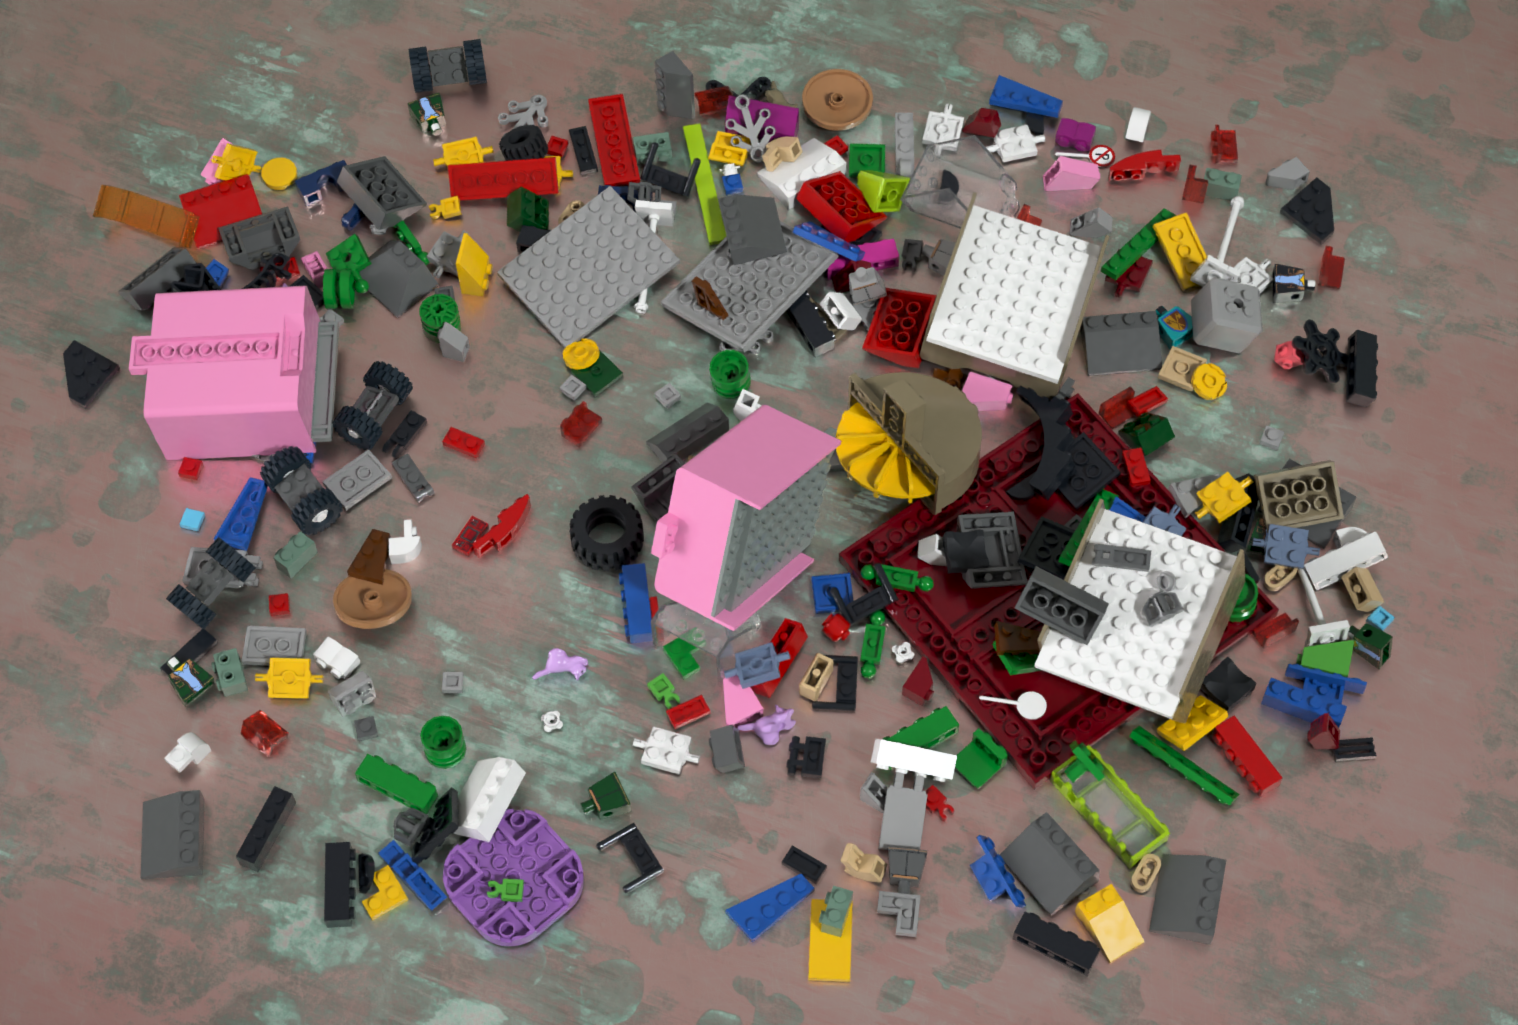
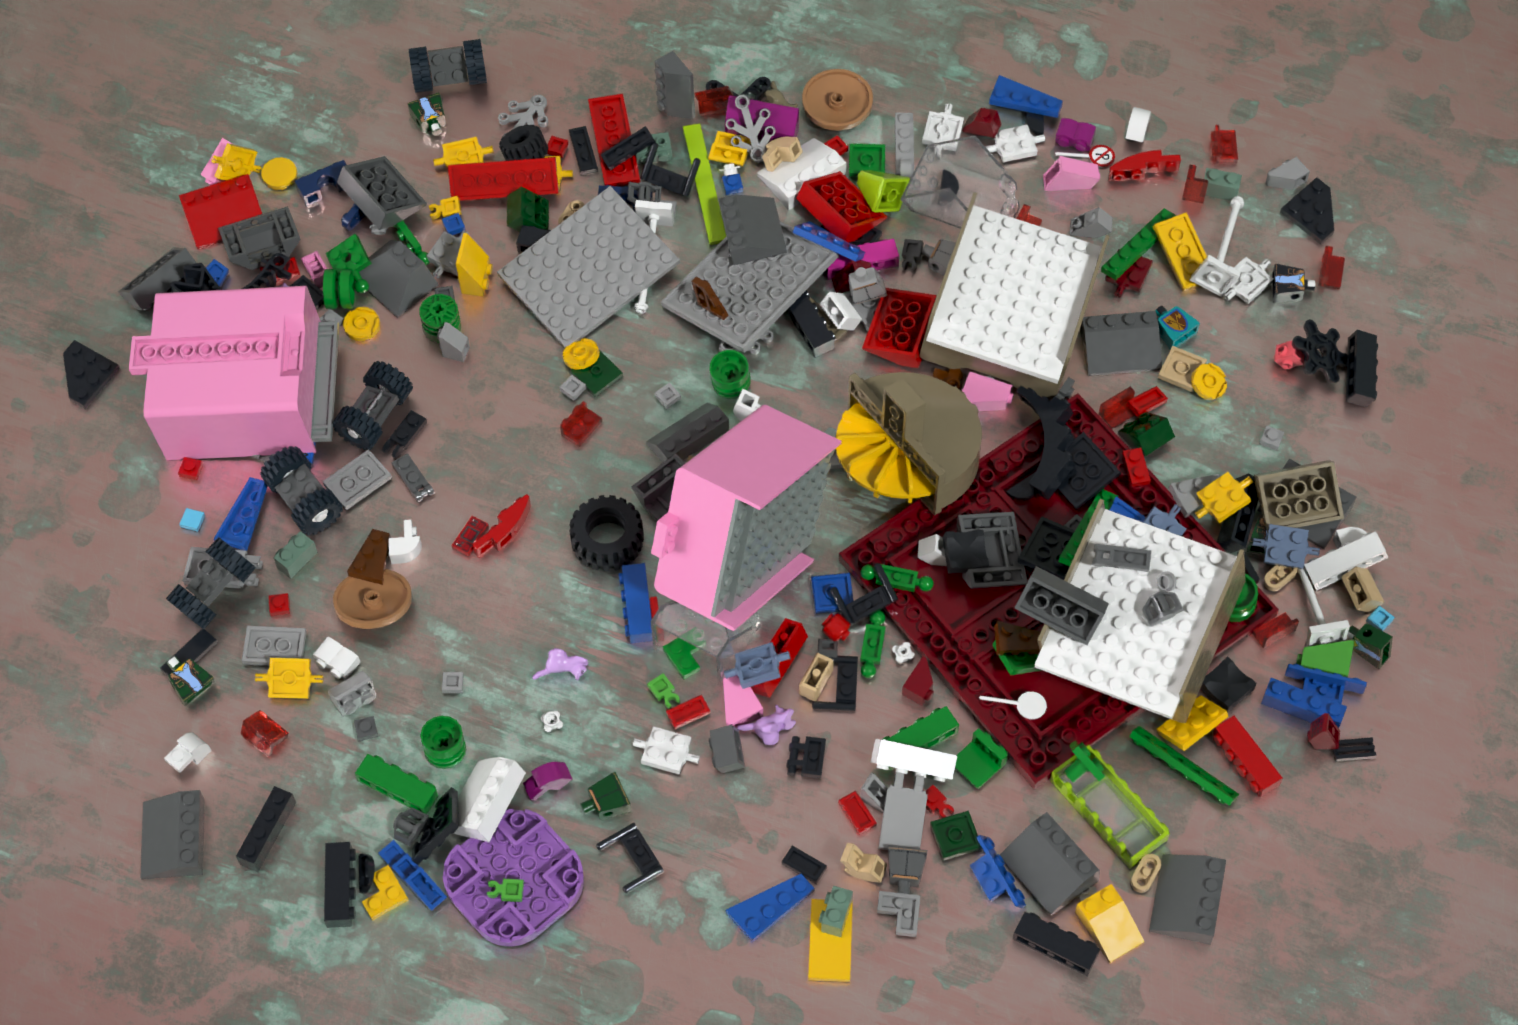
(147, 214): clear orange windscreen -> none
(230, 672): sand green brick -> none
(361, 324): none -> yellow tile
(453, 224): none -> blue plate
(463, 442): red plate -> none
(545, 777): none -> magenta brick
(627, 148): none -> black tile
(828, 647): none -> dark grey tile
(857, 812): none -> red tile
(955, 835): none -> dark green plate
(1226, 315): light grey plate -> none

